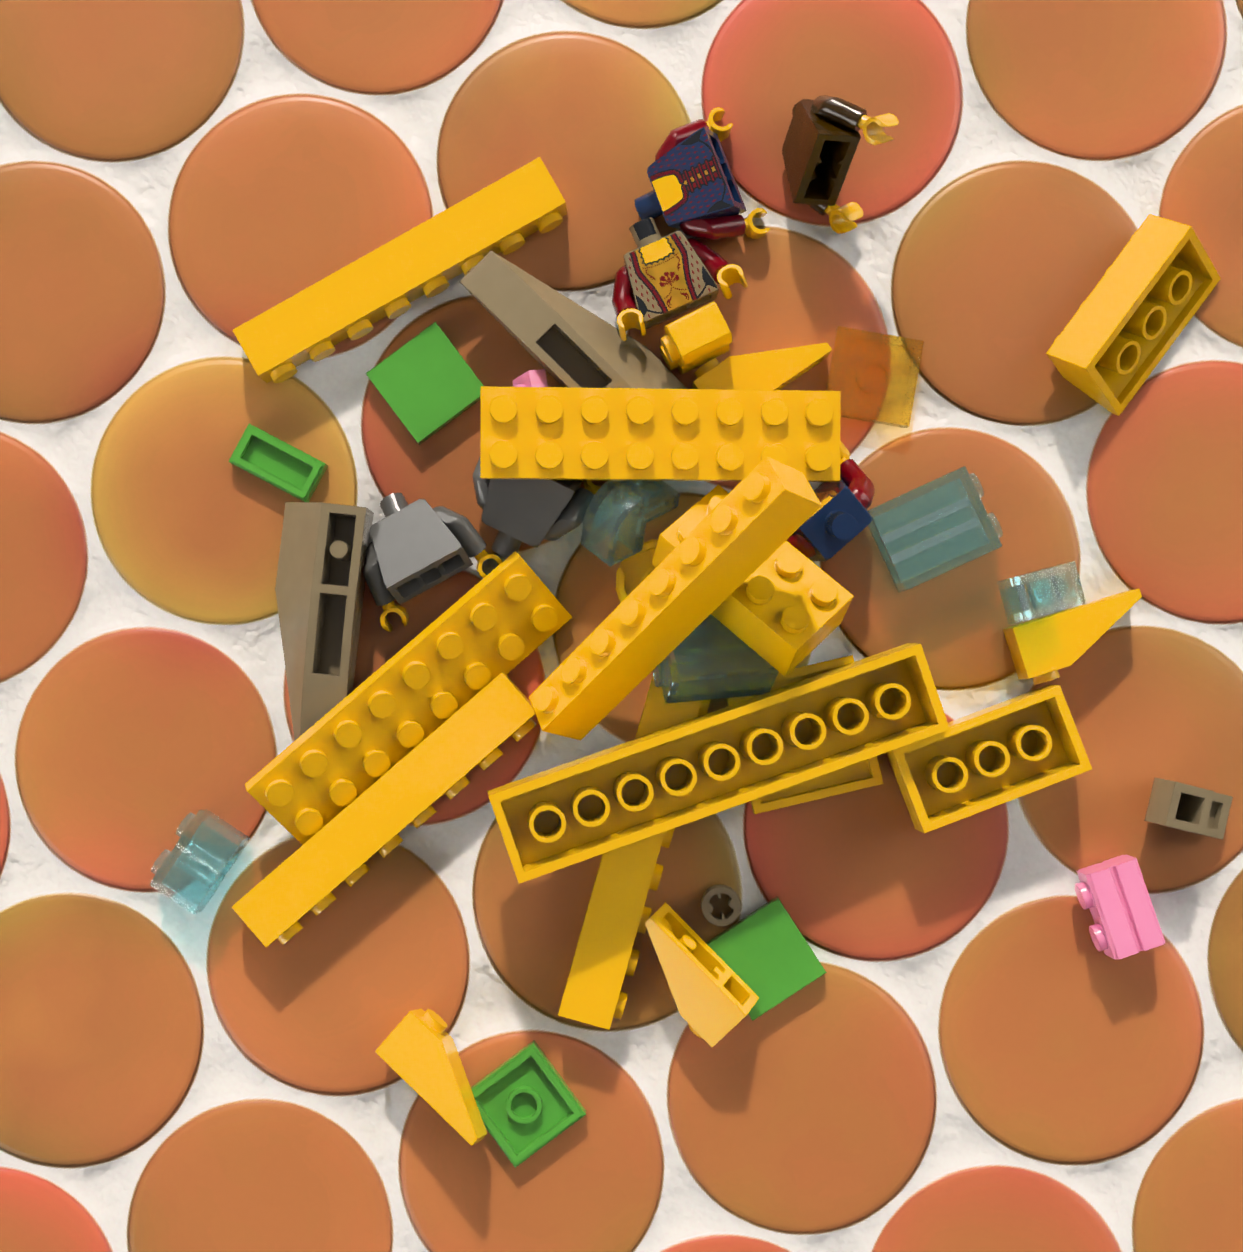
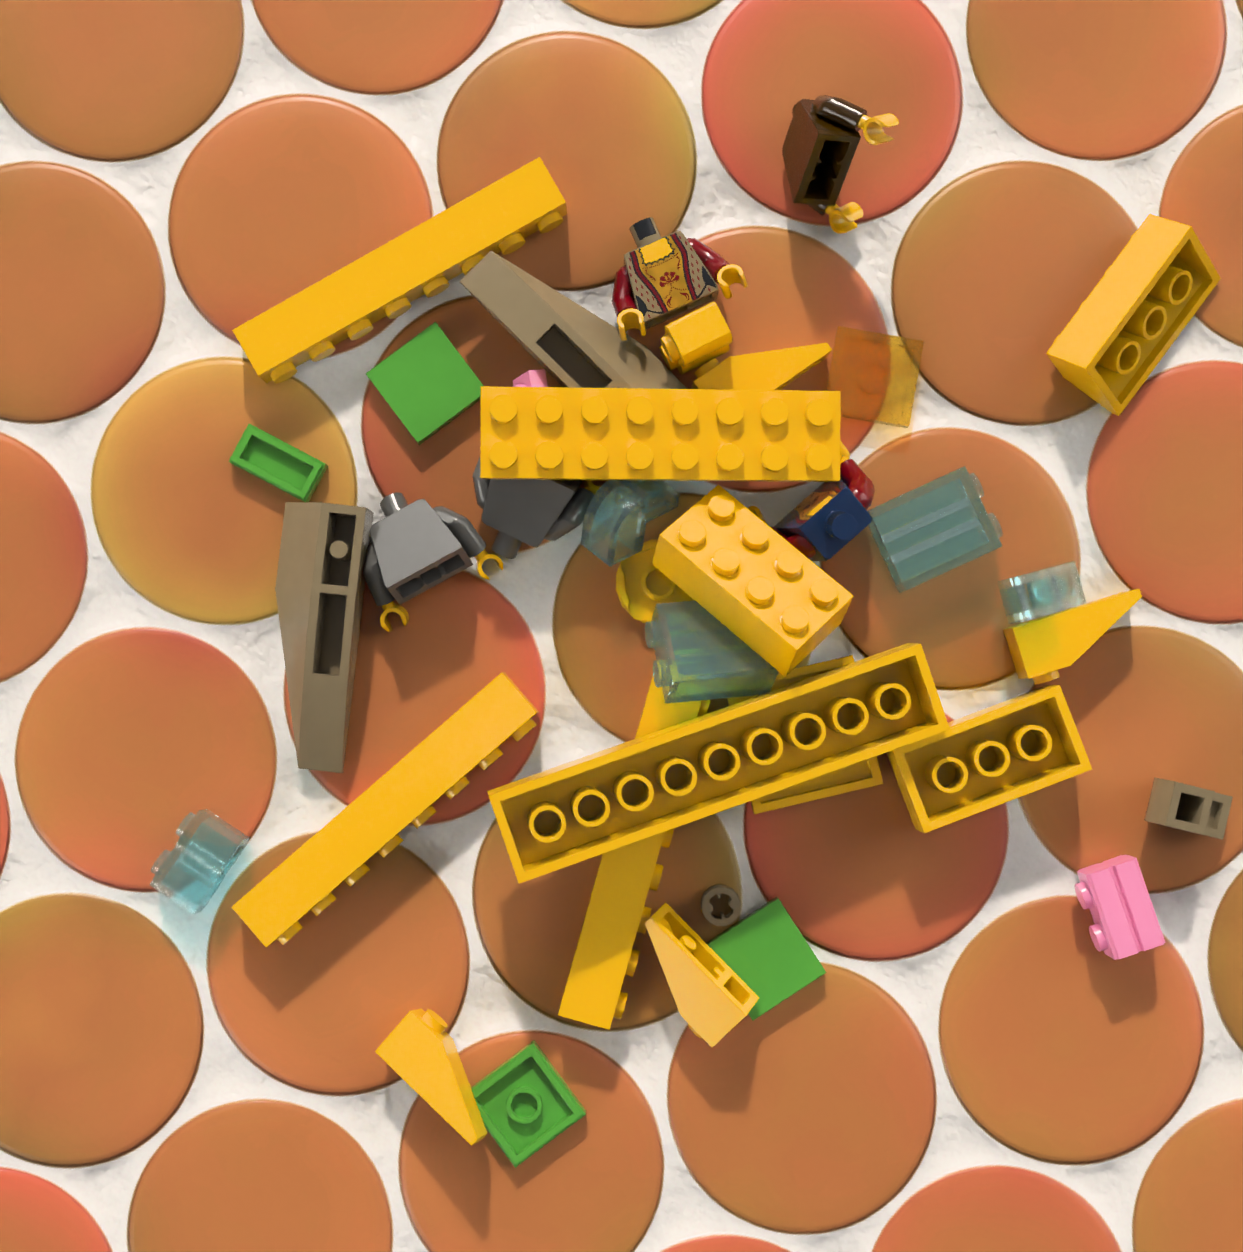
(408, 698): yellow plate -> none
(675, 598): yellow brick -> none
(696, 184): torso -> none

